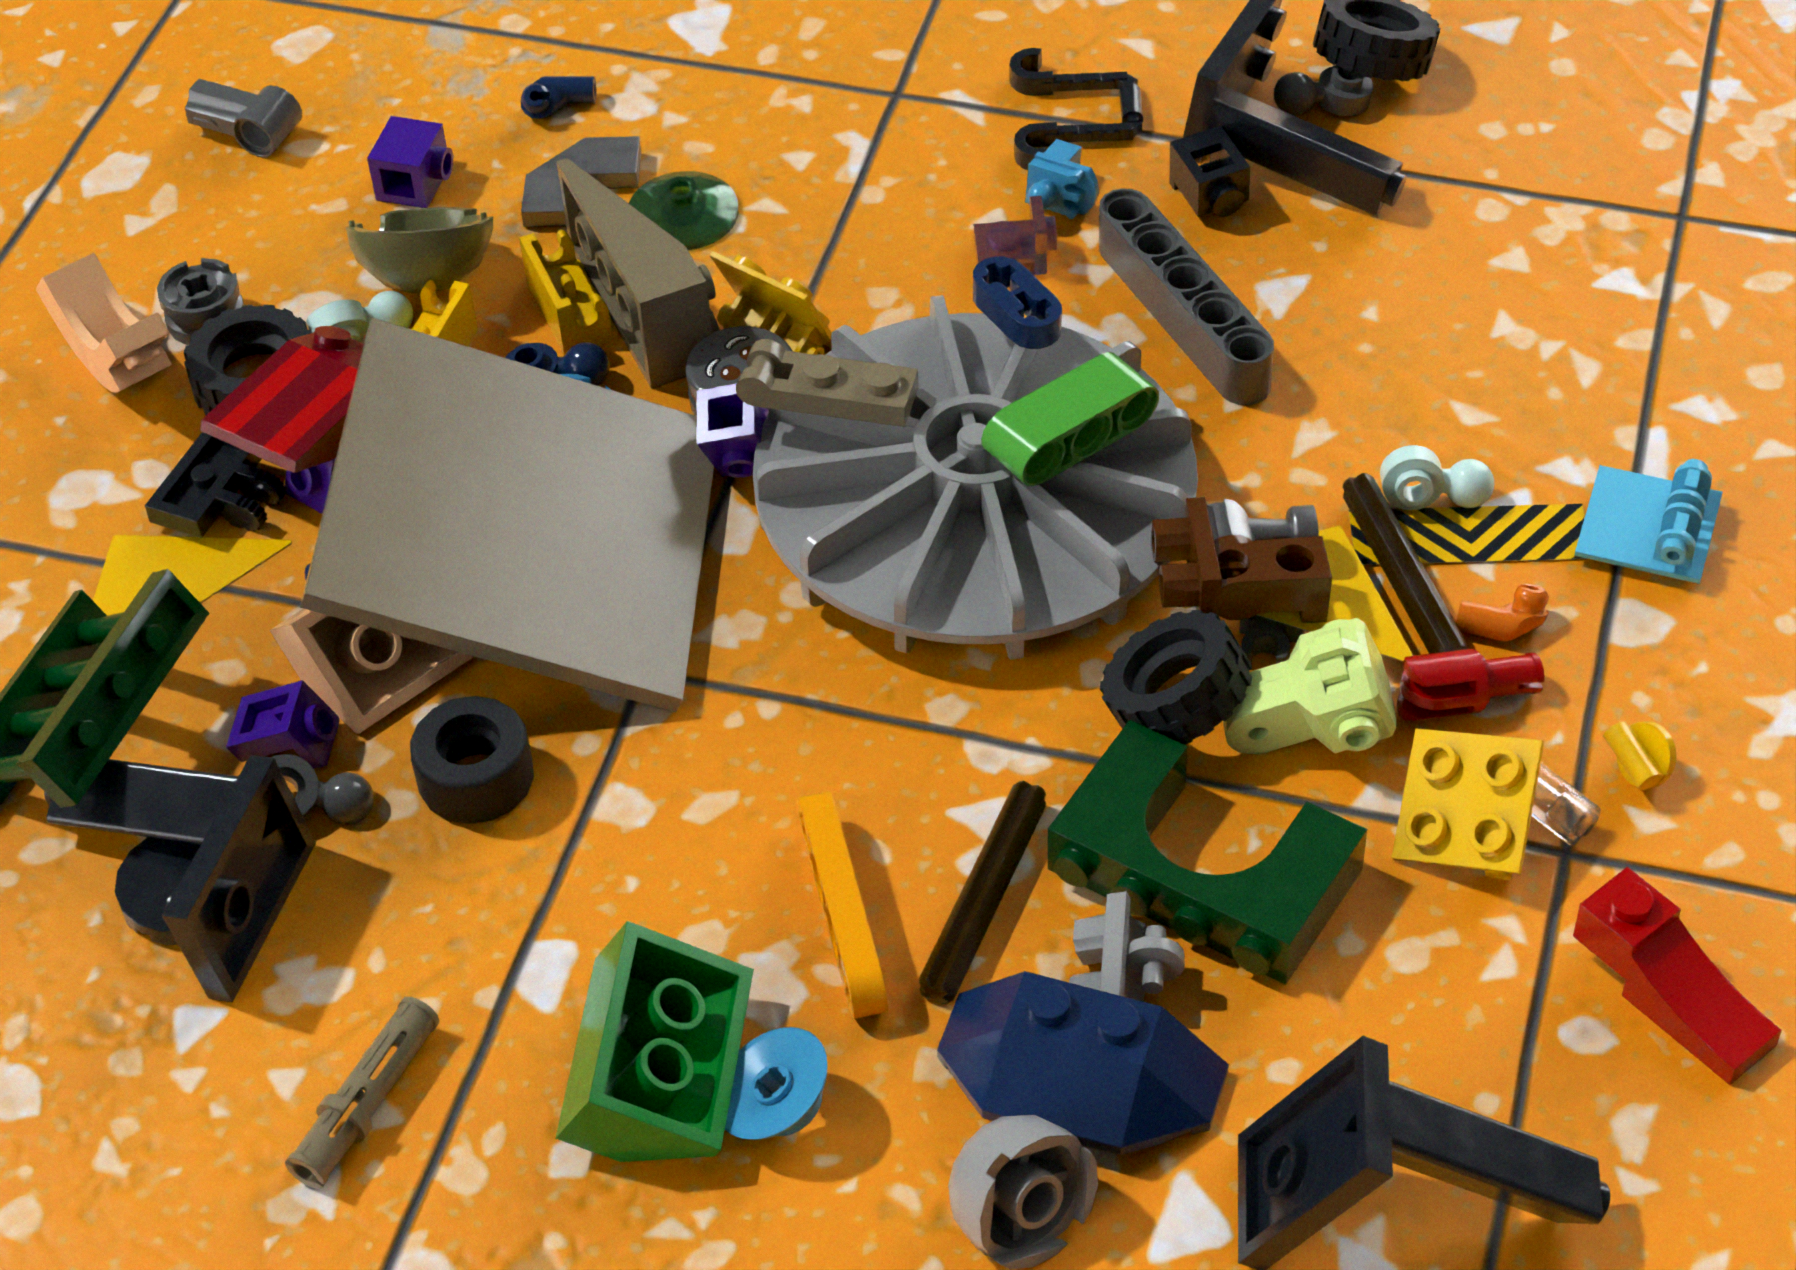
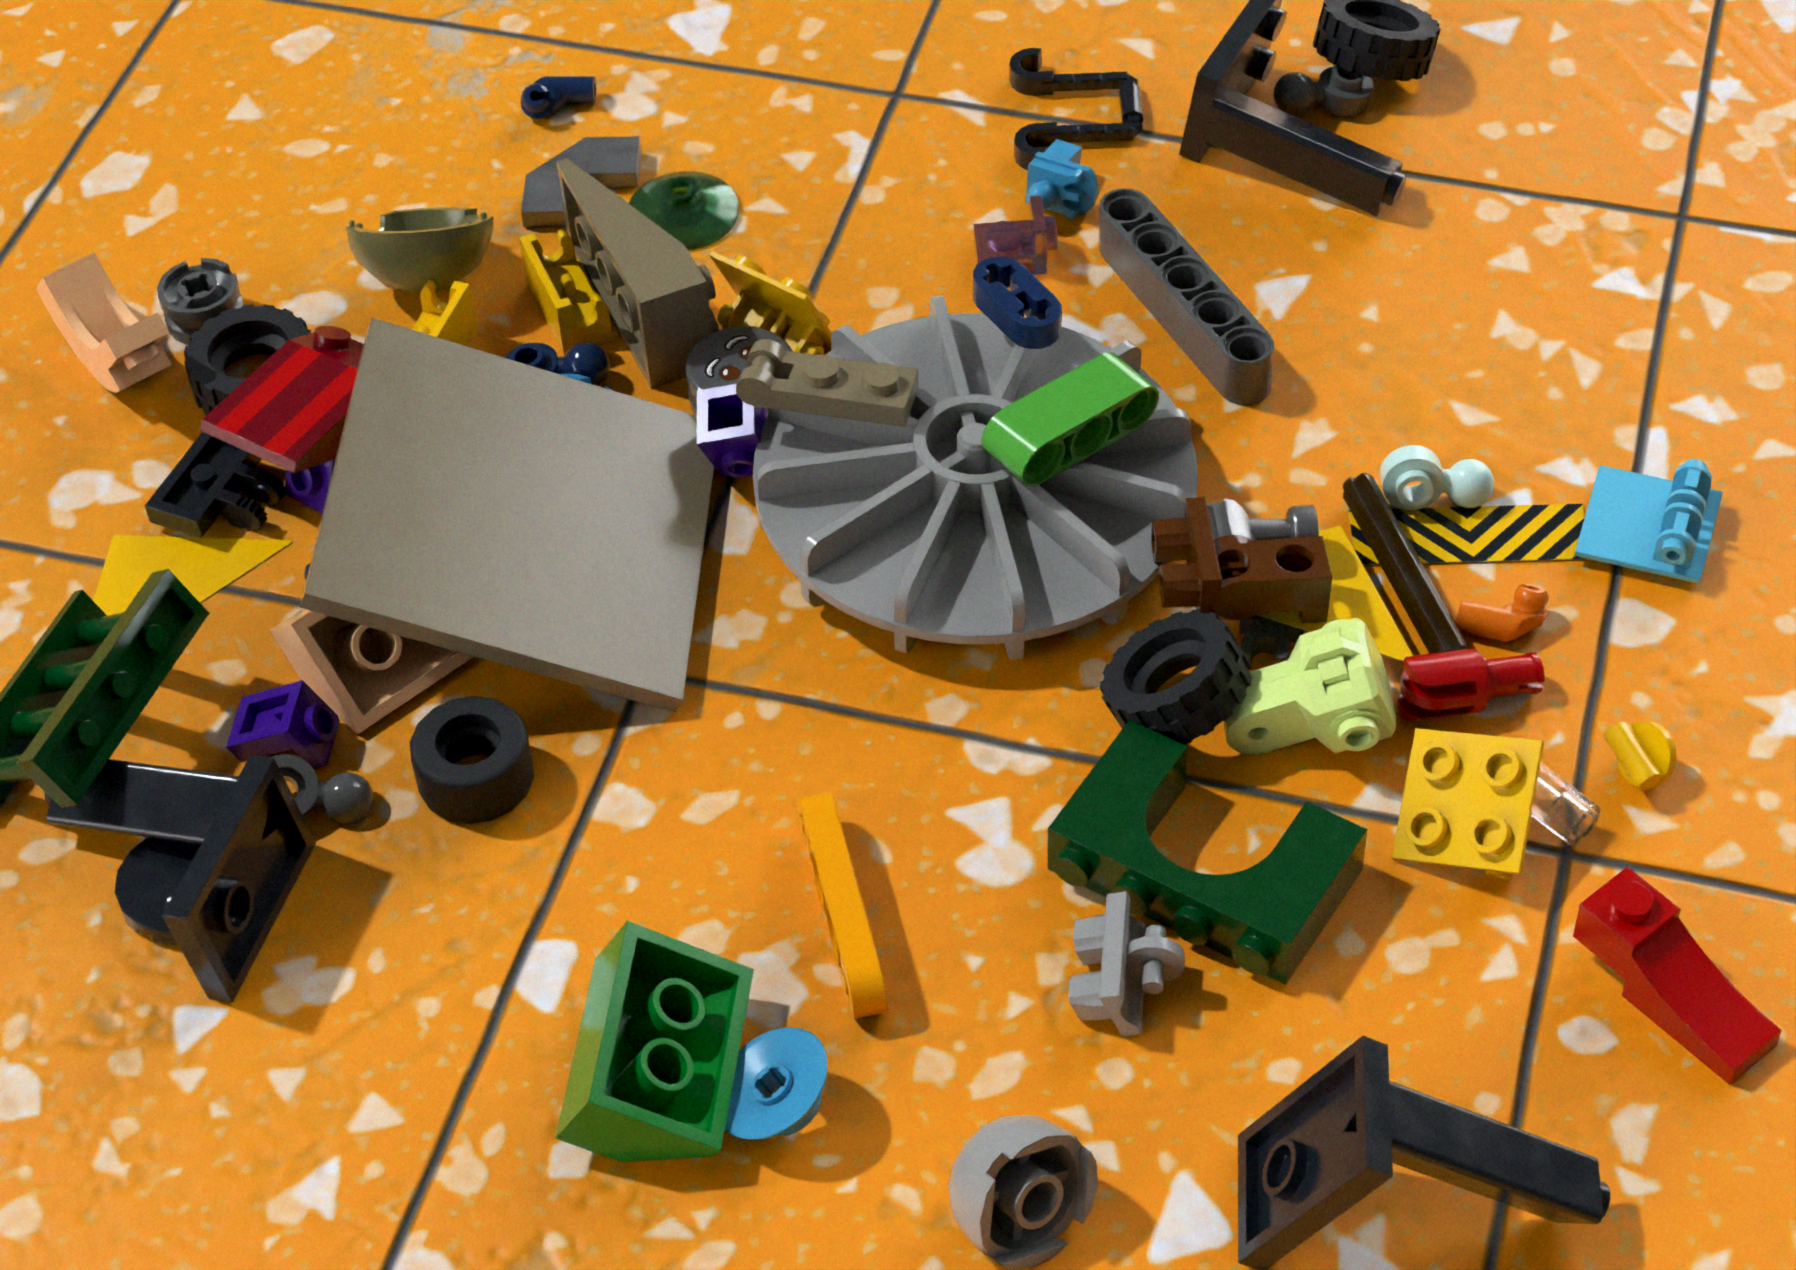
(254, 120): dark grey piece -> none
(318, 1151): dark tan pin -> none
(351, 316): light aqua plate -> none
(409, 162): dark purple brick -> none
(982, 893): dark brown axle -> none
(1081, 1059): dark blue wedge -> none
(1214, 186): black brick -> none

